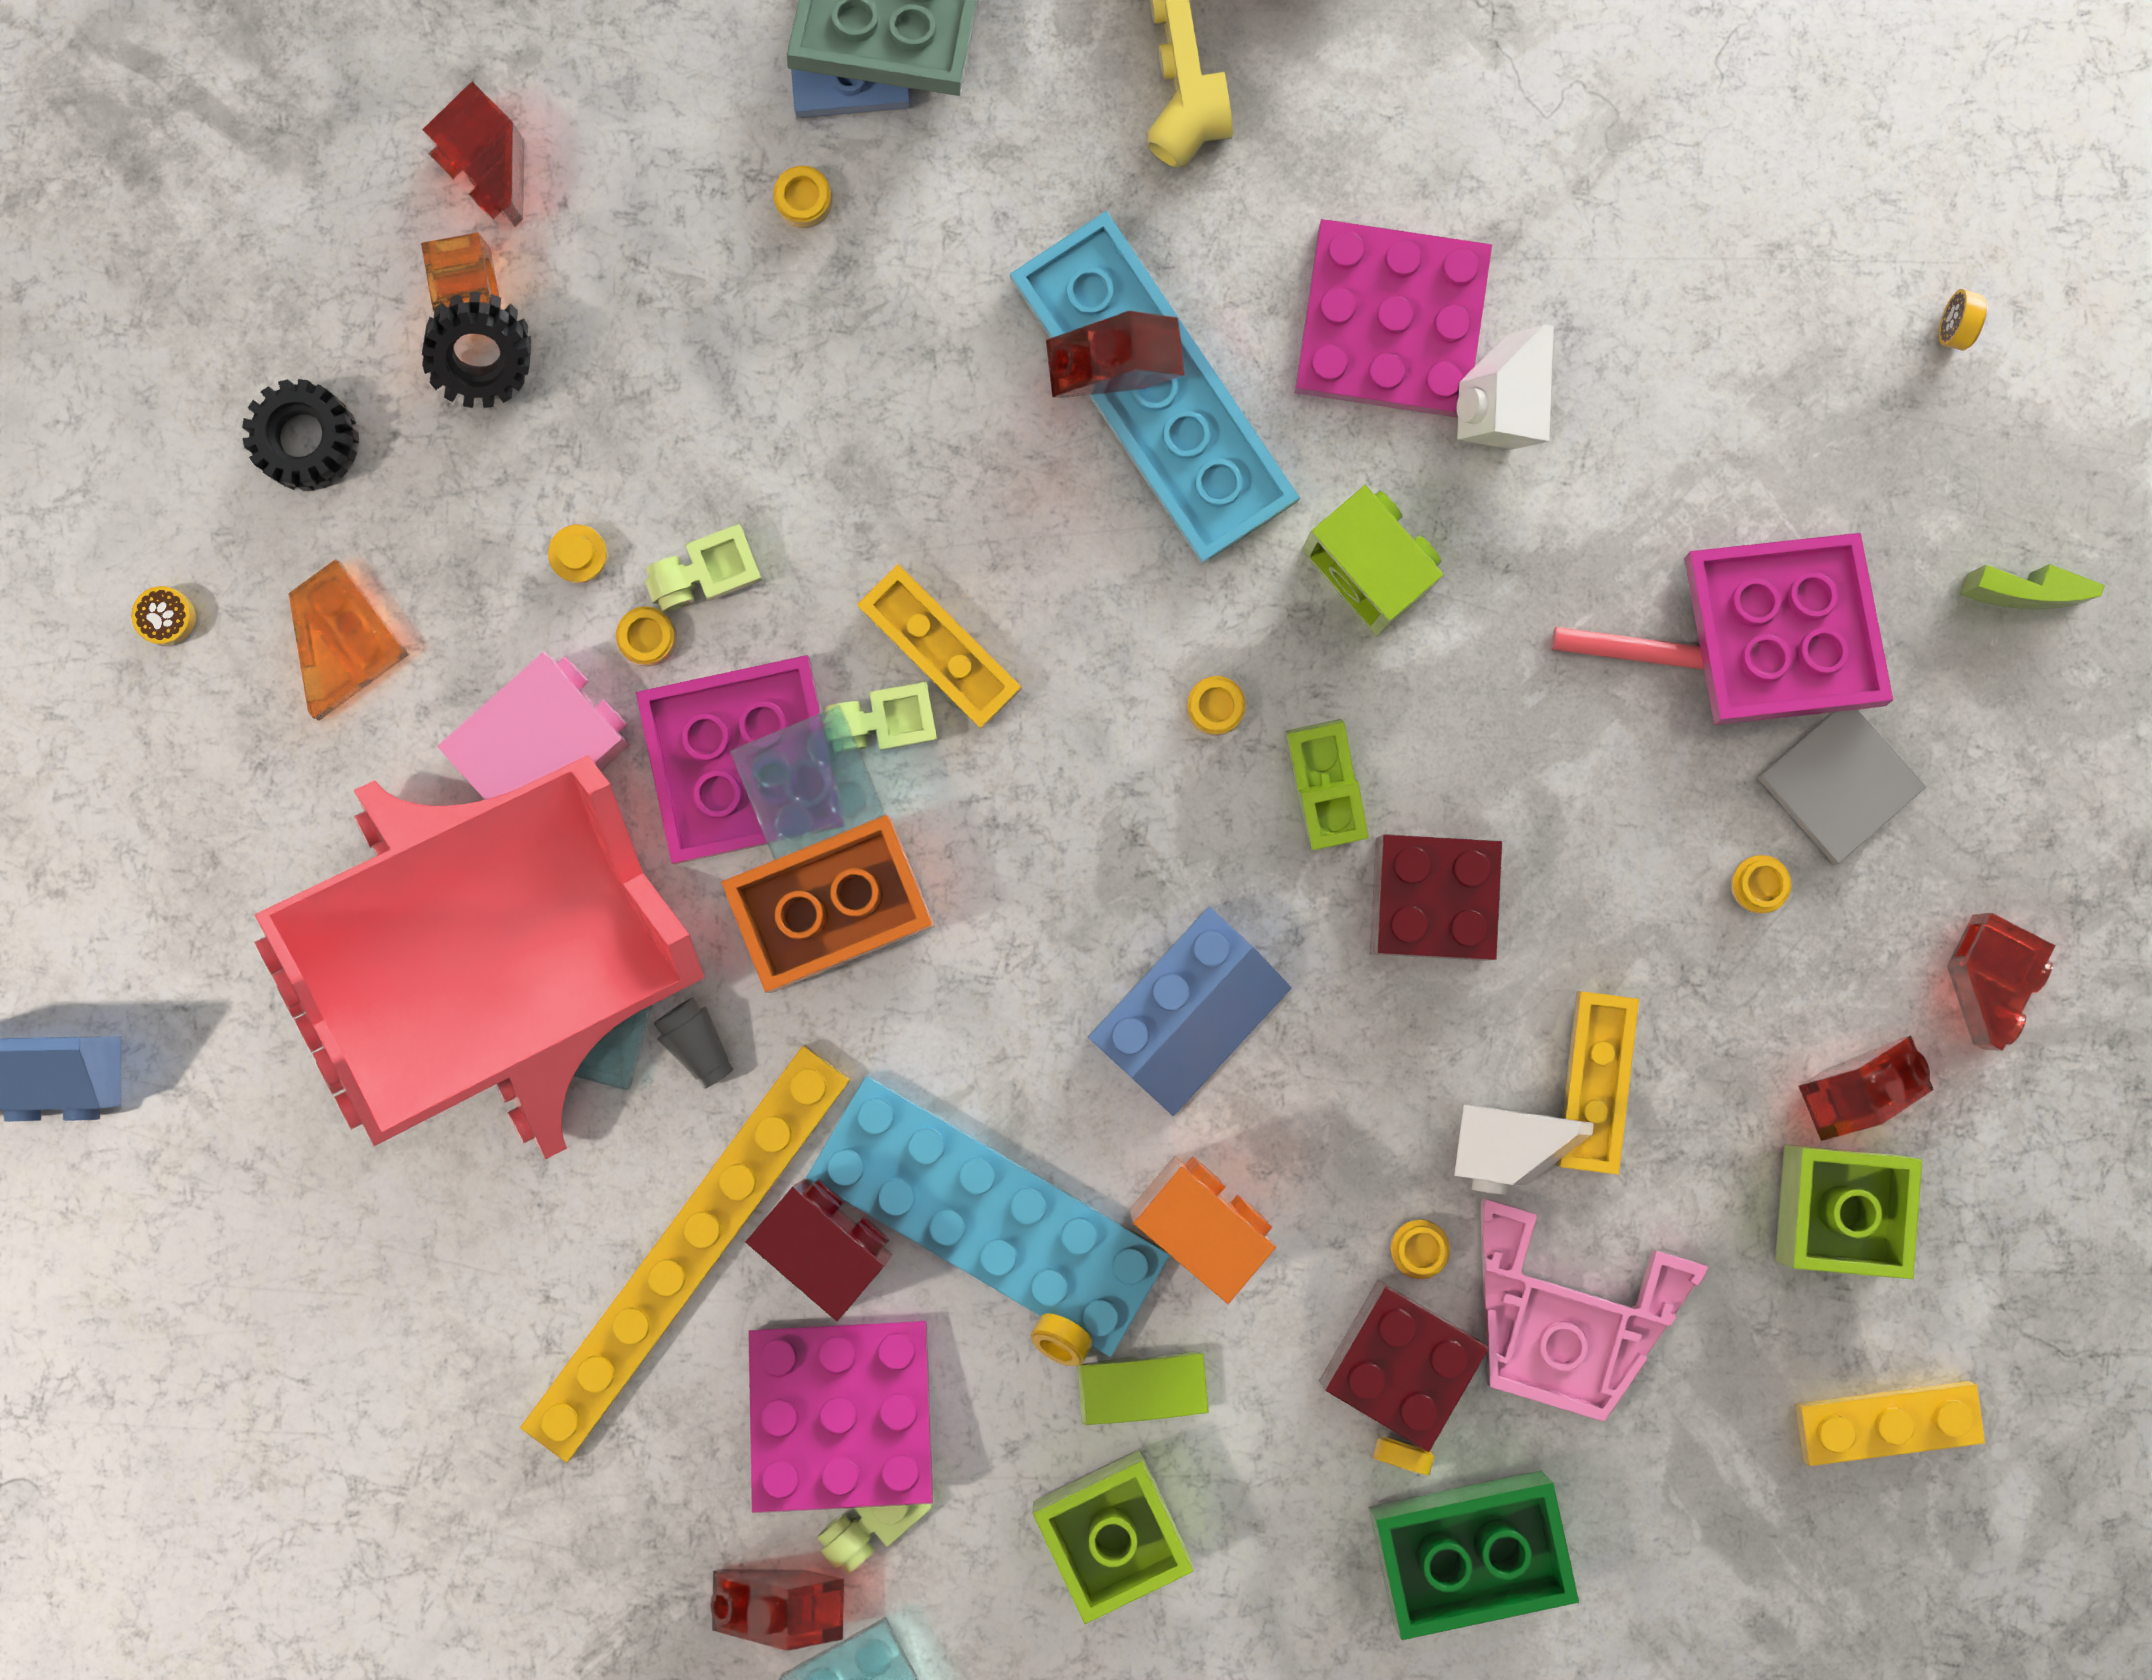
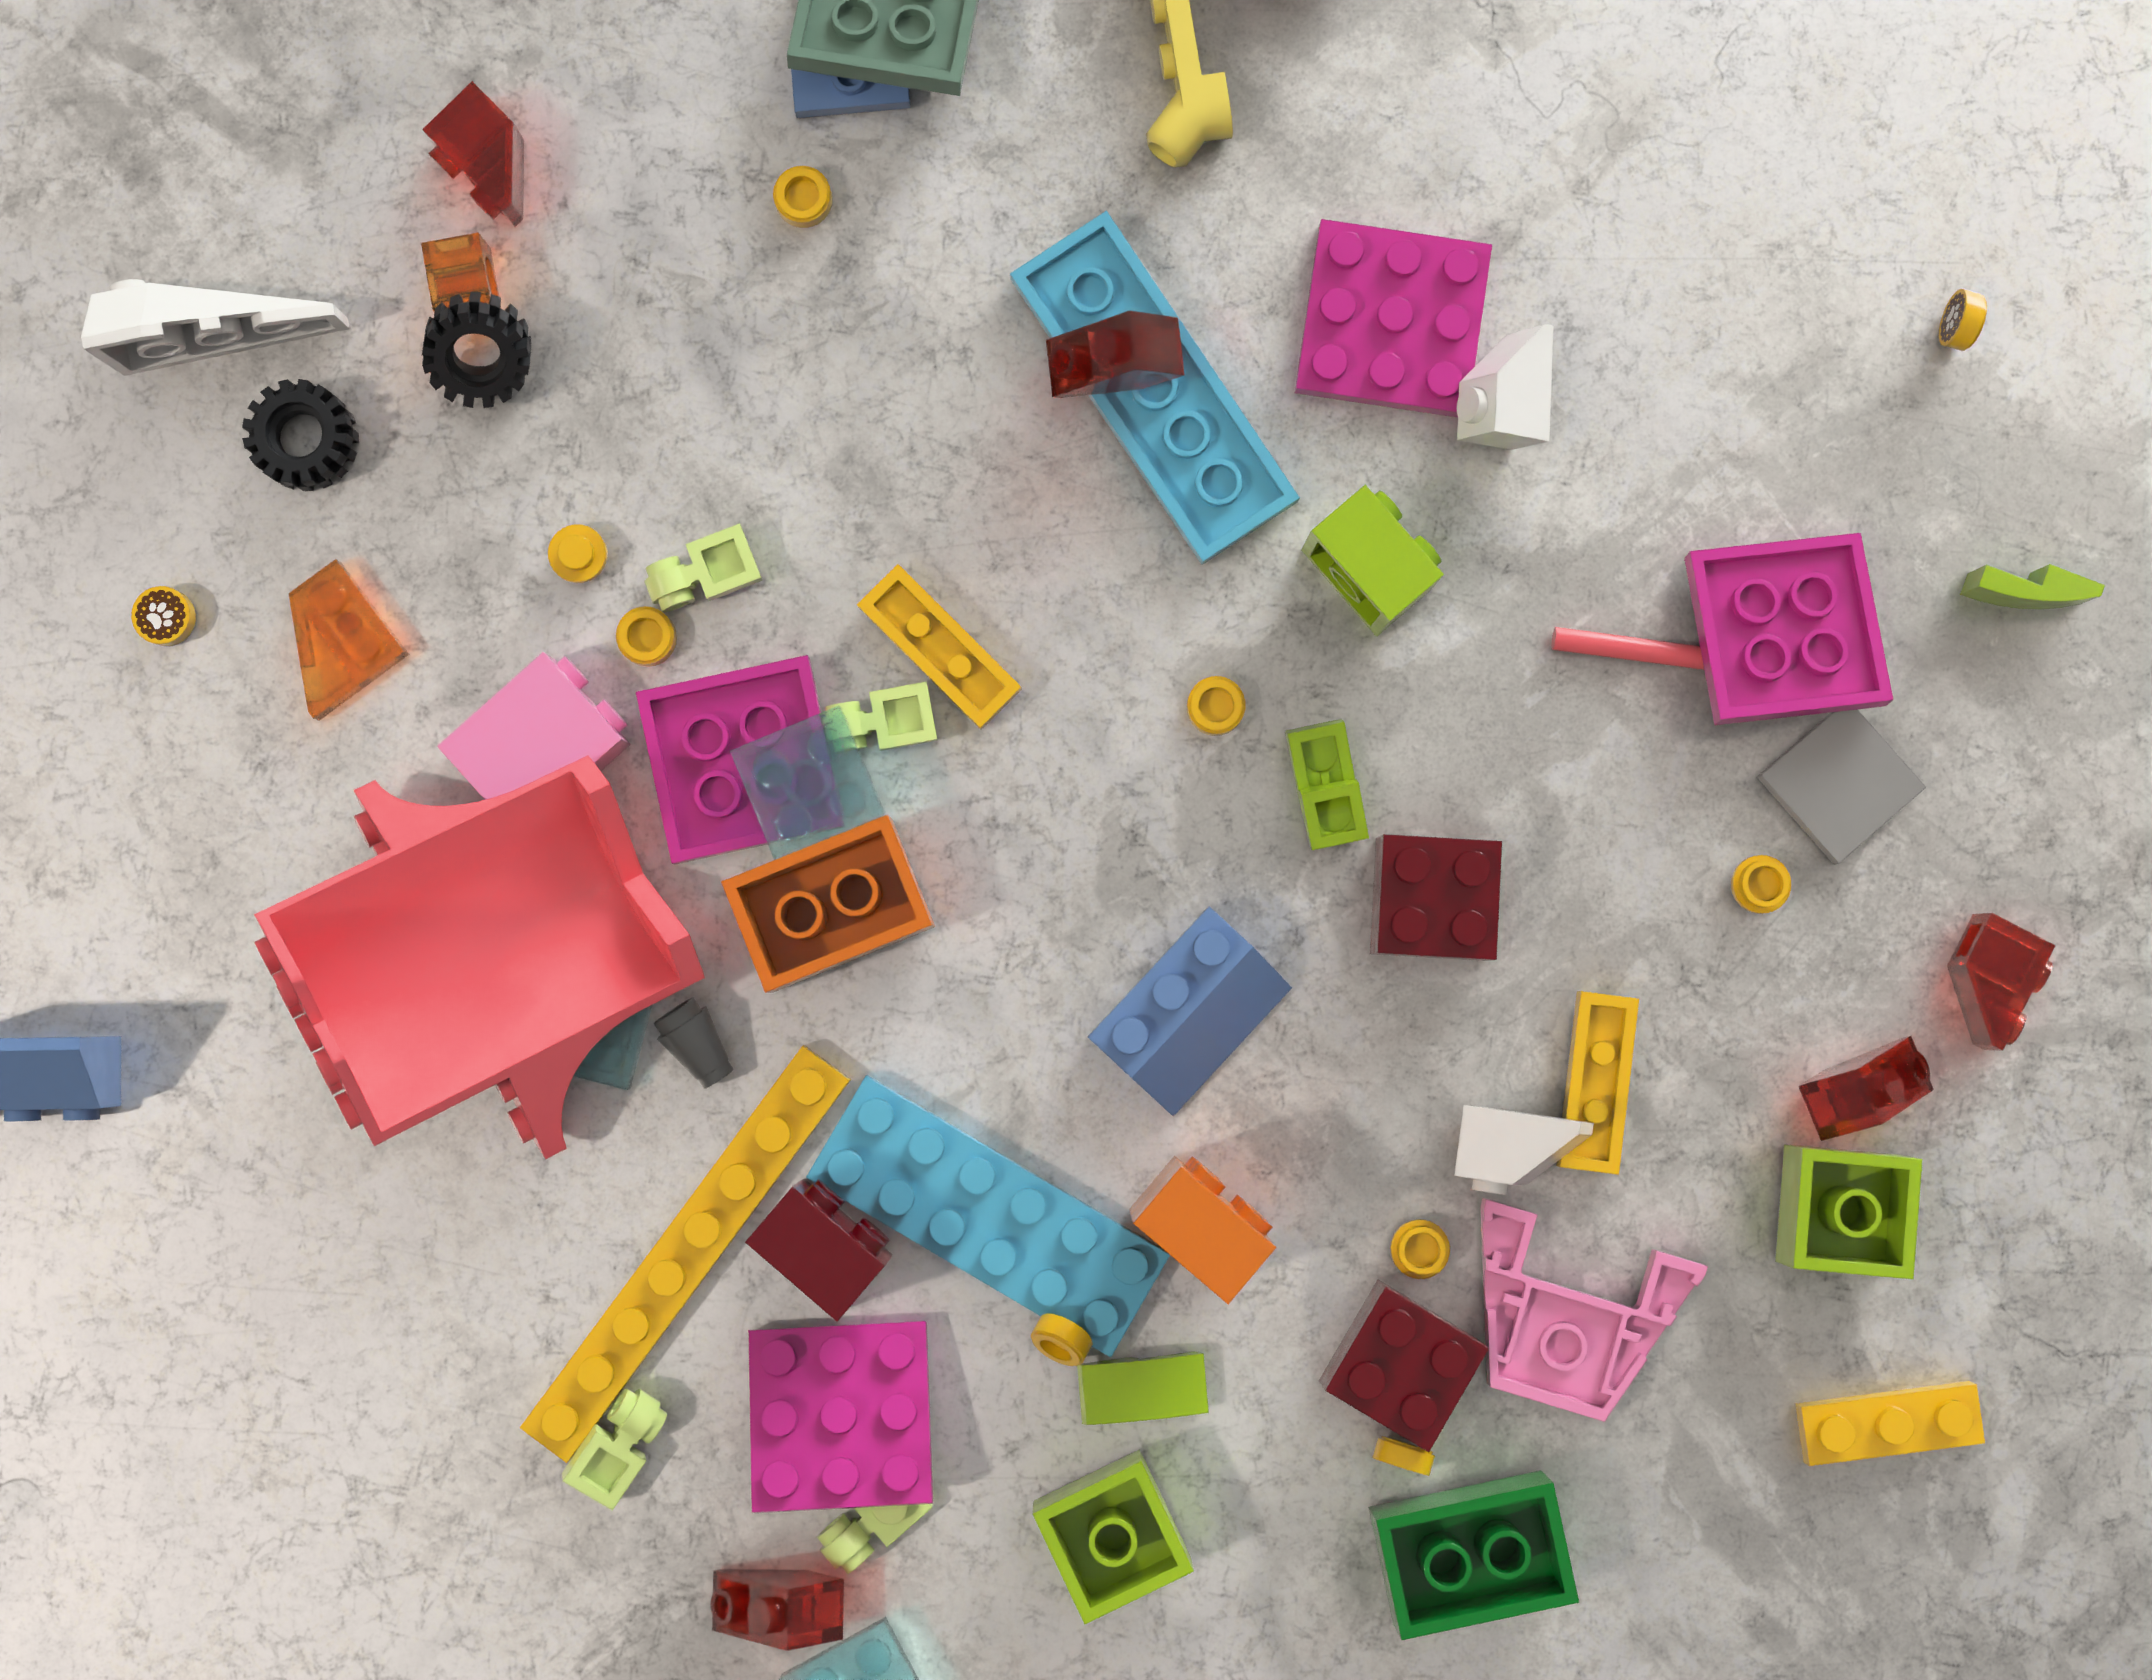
(163, 325): none -> white wedge
(608, 1461): none -> yellowish green plate

